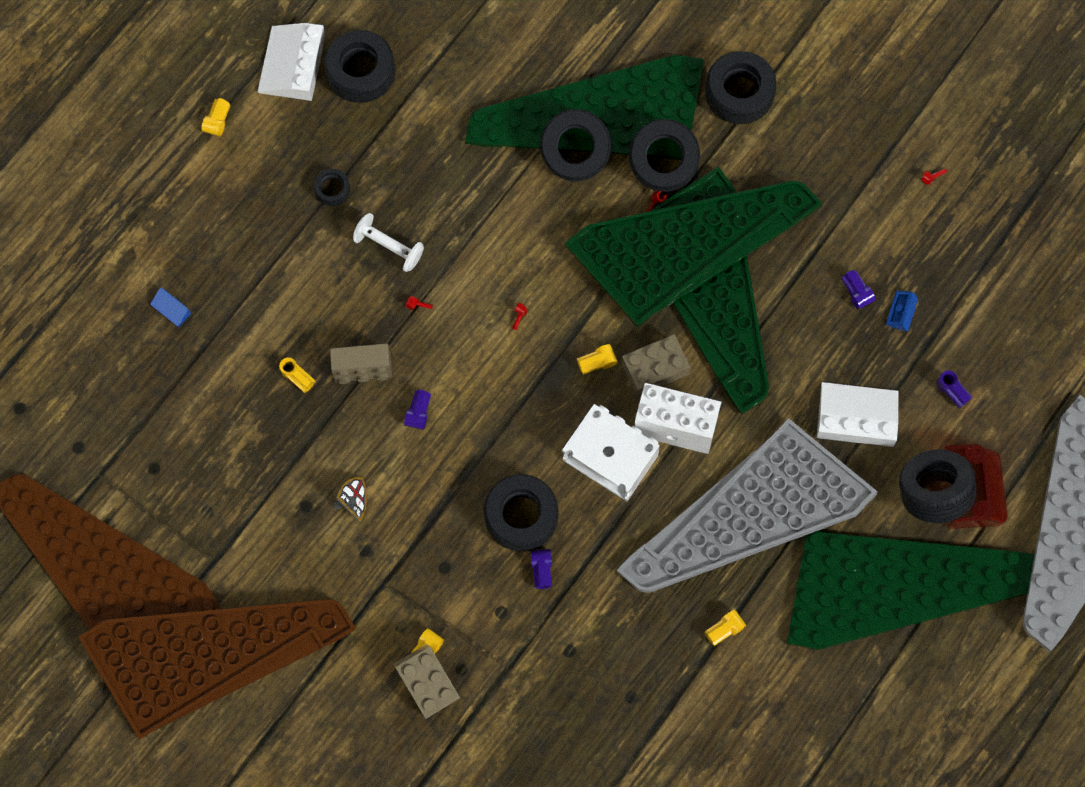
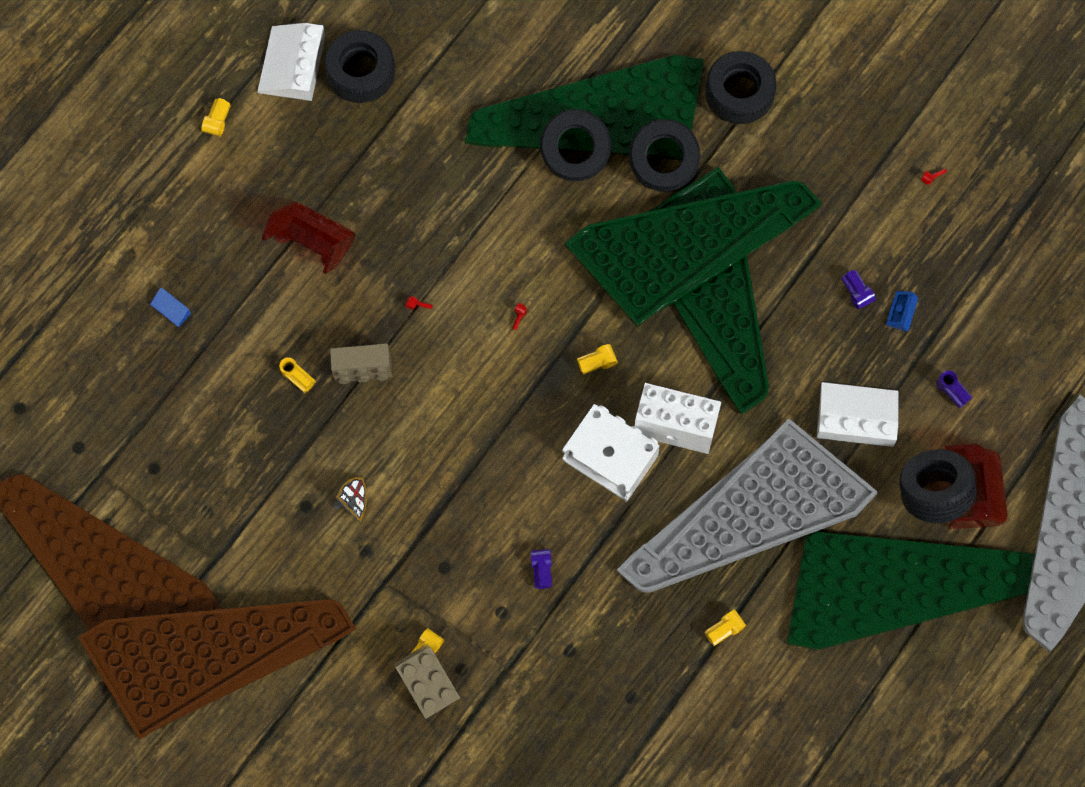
(312, 231): none -> clear red windscreen
(332, 200): black tyre -> none
(362, 230): white hose -> none
(417, 414): dark purple piece -> none
(514, 487): black tyre -> none
(655, 197): red hand -> none
(656, 364): dark tan brick -> none

